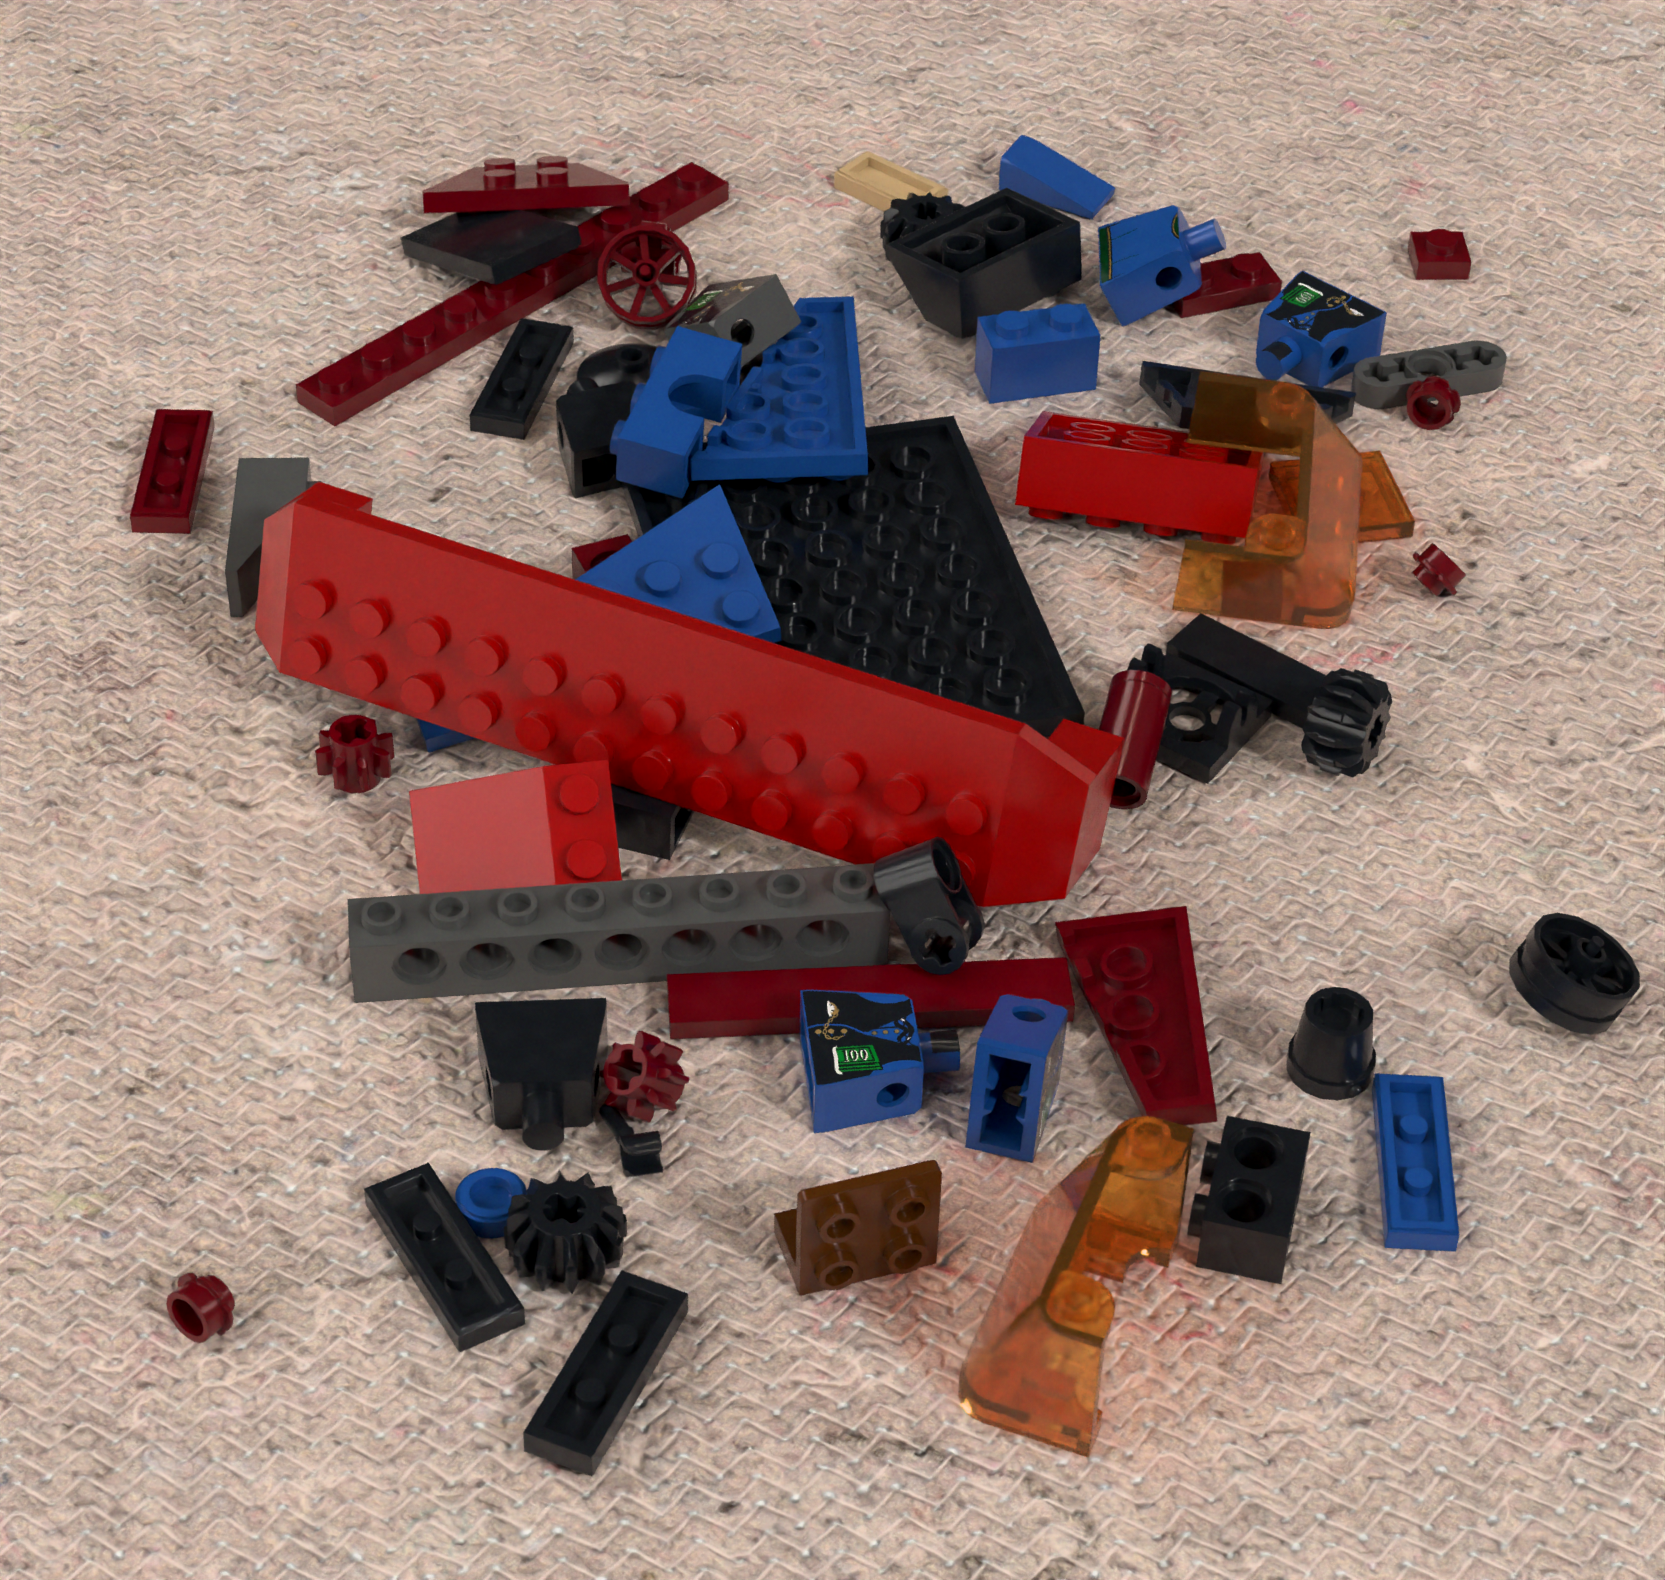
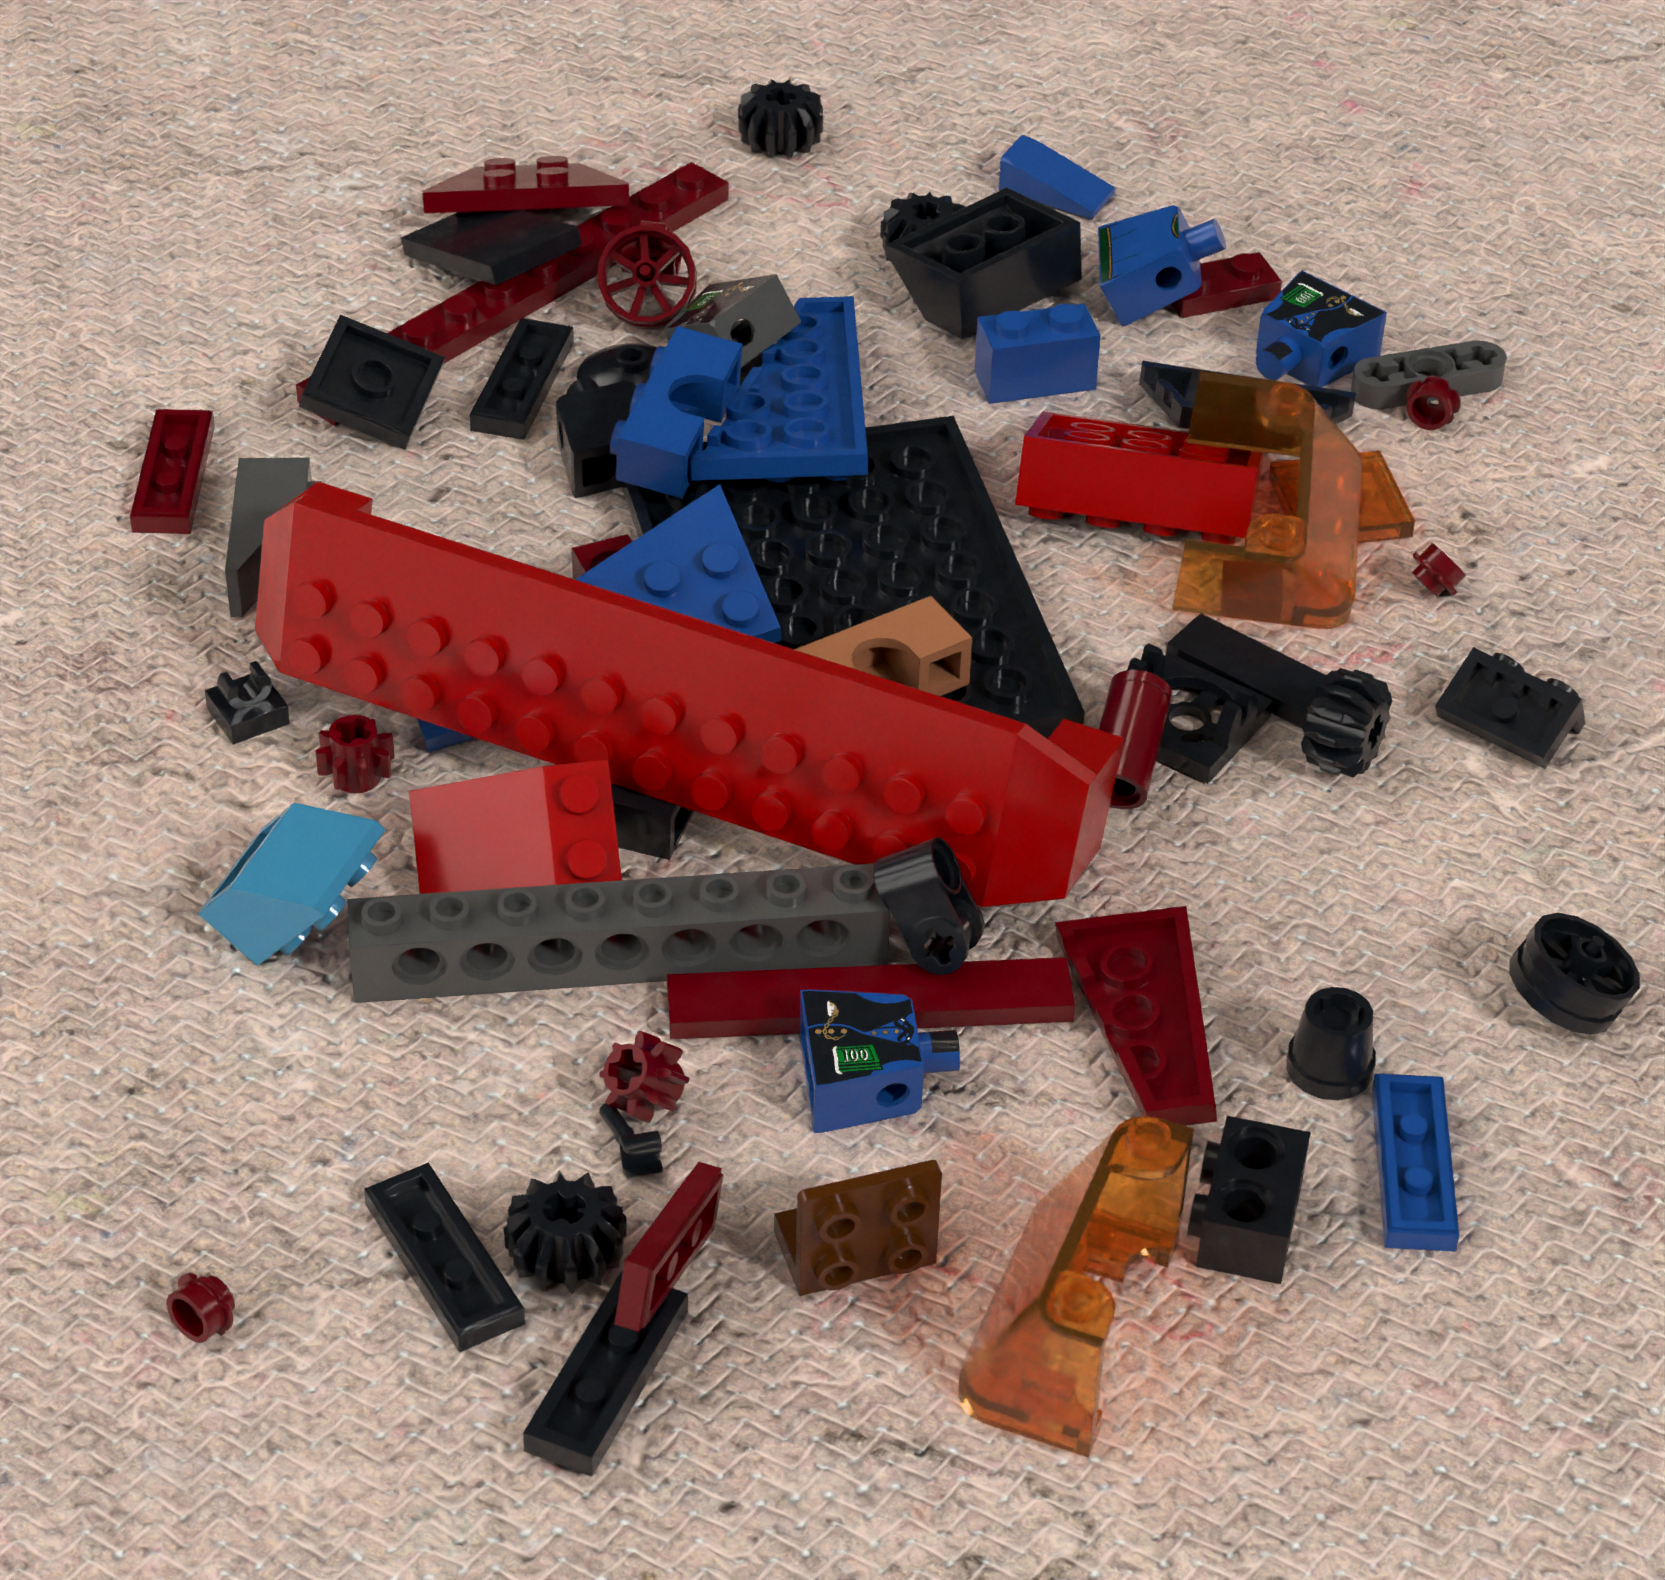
(246, 705): none -> black tile
(291, 879): none -> dark azure slope
(372, 382): none -> black tile
(486, 1199): blue tile -> none
(542, 1064): black torso -> none
(669, 1246): none -> dark red tile
(780, 118): none -> black gear
(881, 181): tan tile -> none
(909, 646): none -> nougat arch
(1023, 1049): blue torso -> none
(1439, 255): dark red plate -> none
(1511, 706): none -> black bracket

